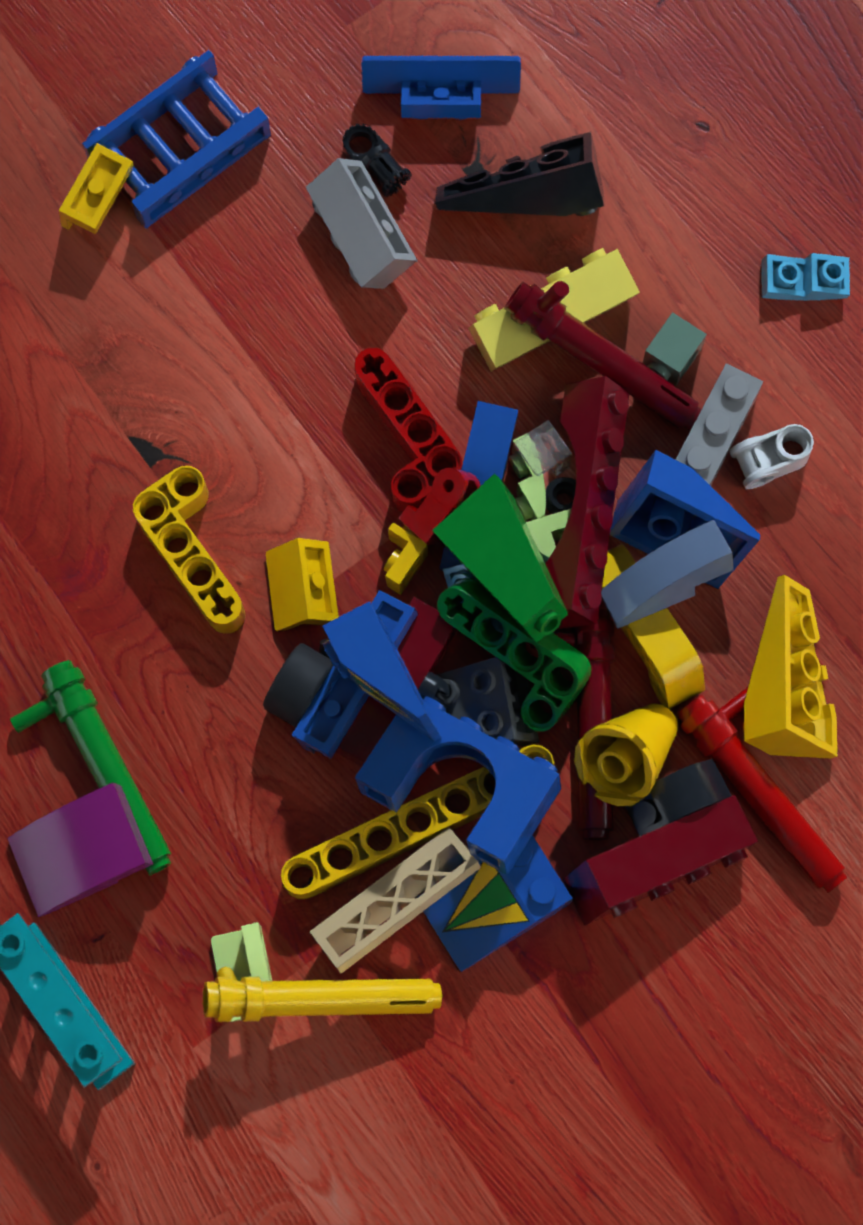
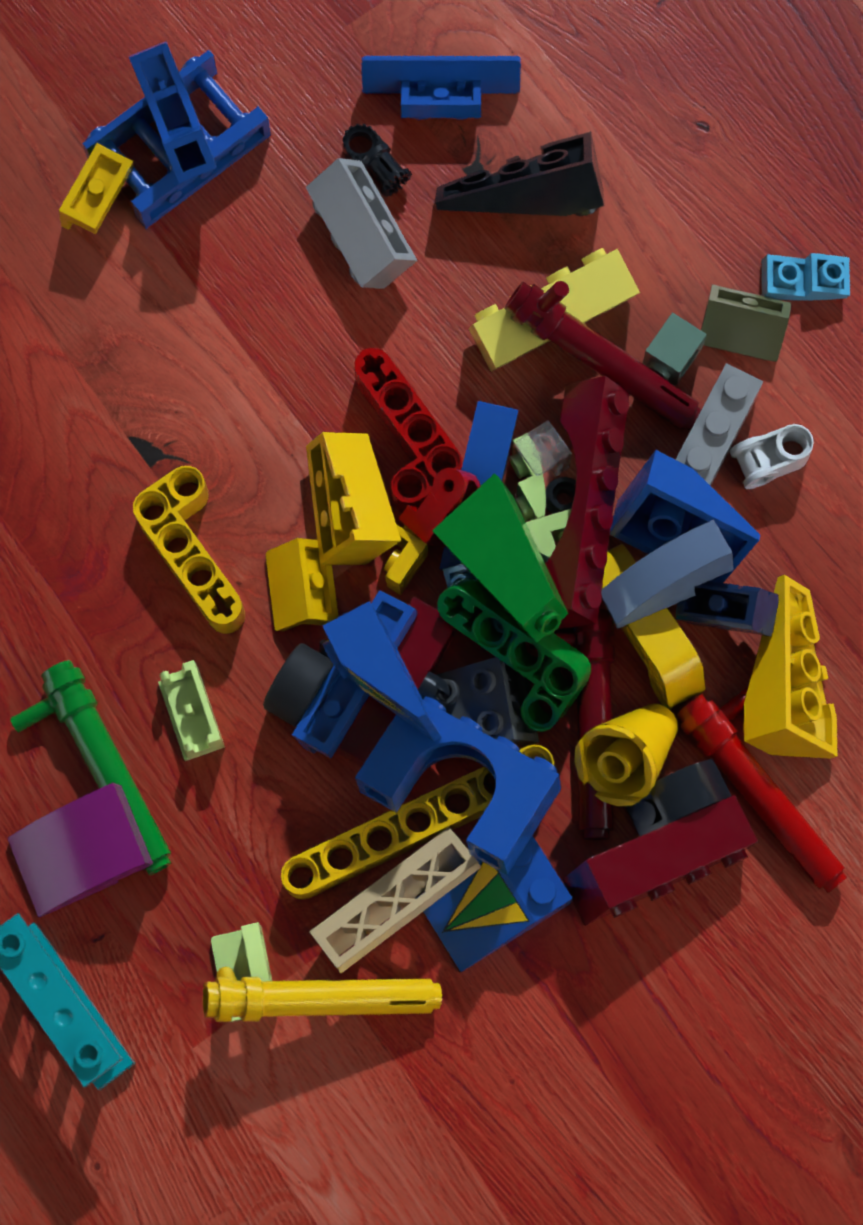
(173, 112): none -> blue arch
(190, 711): none -> yellowish green hinge
(349, 500): none -> yellow wedge
(730, 608): none -> dark blue brick
(745, 323): none -> olive panel

